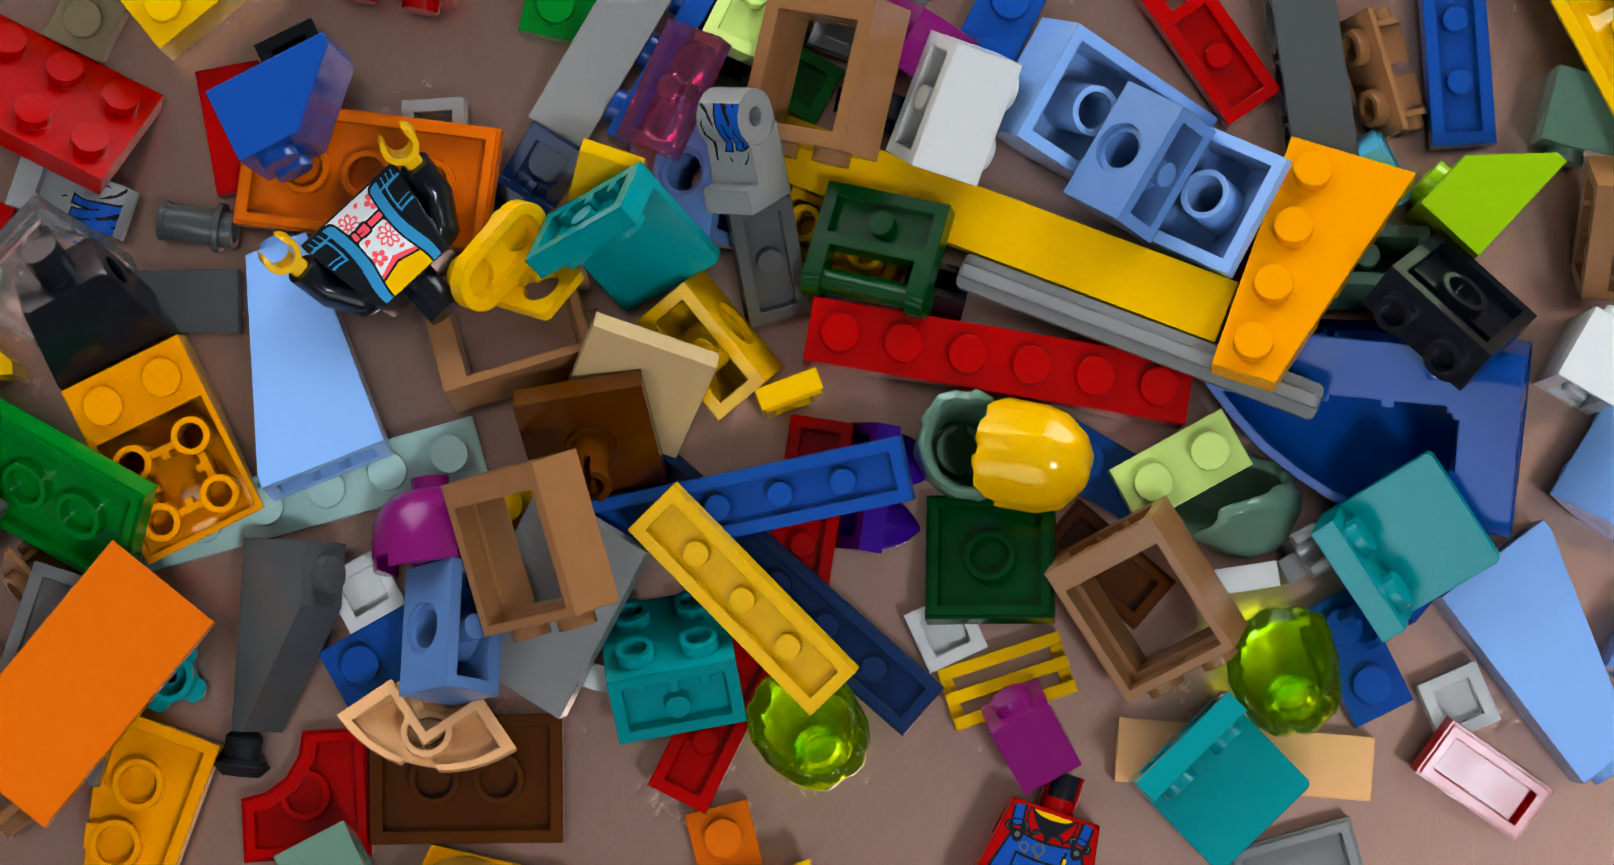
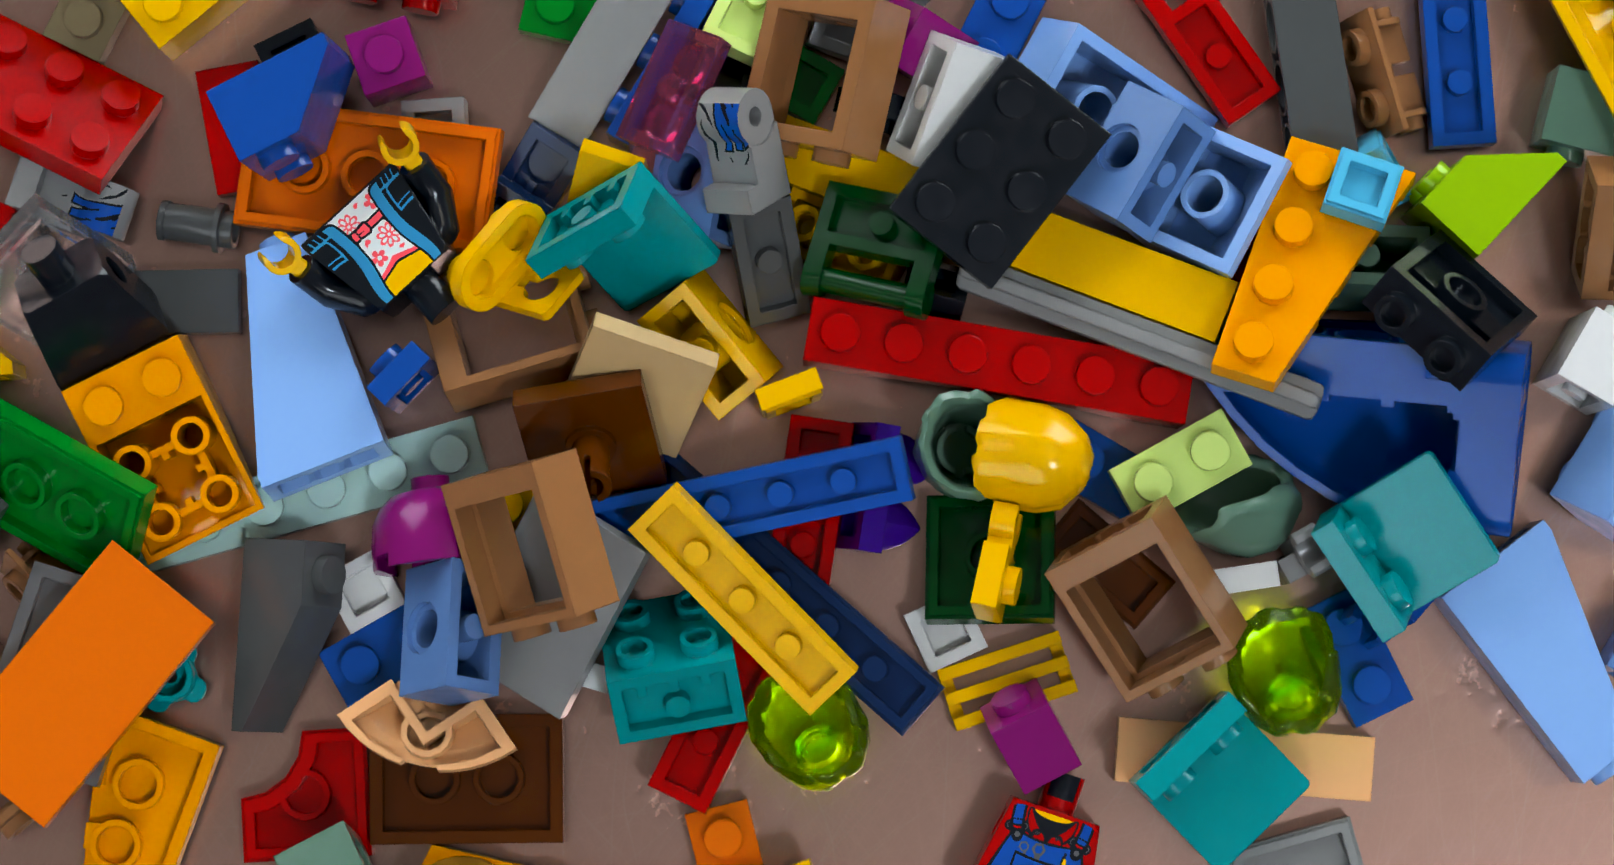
(242, 755): black piece -> none
(388, 61): none -> magenta brick
(401, 375): none -> blue plate
(997, 578): none -> yellow plate
(999, 171): none -> black plate
(1362, 189): none -> medium azure tile
(1460, 695): white tile -> none
(1481, 778): tile -> none

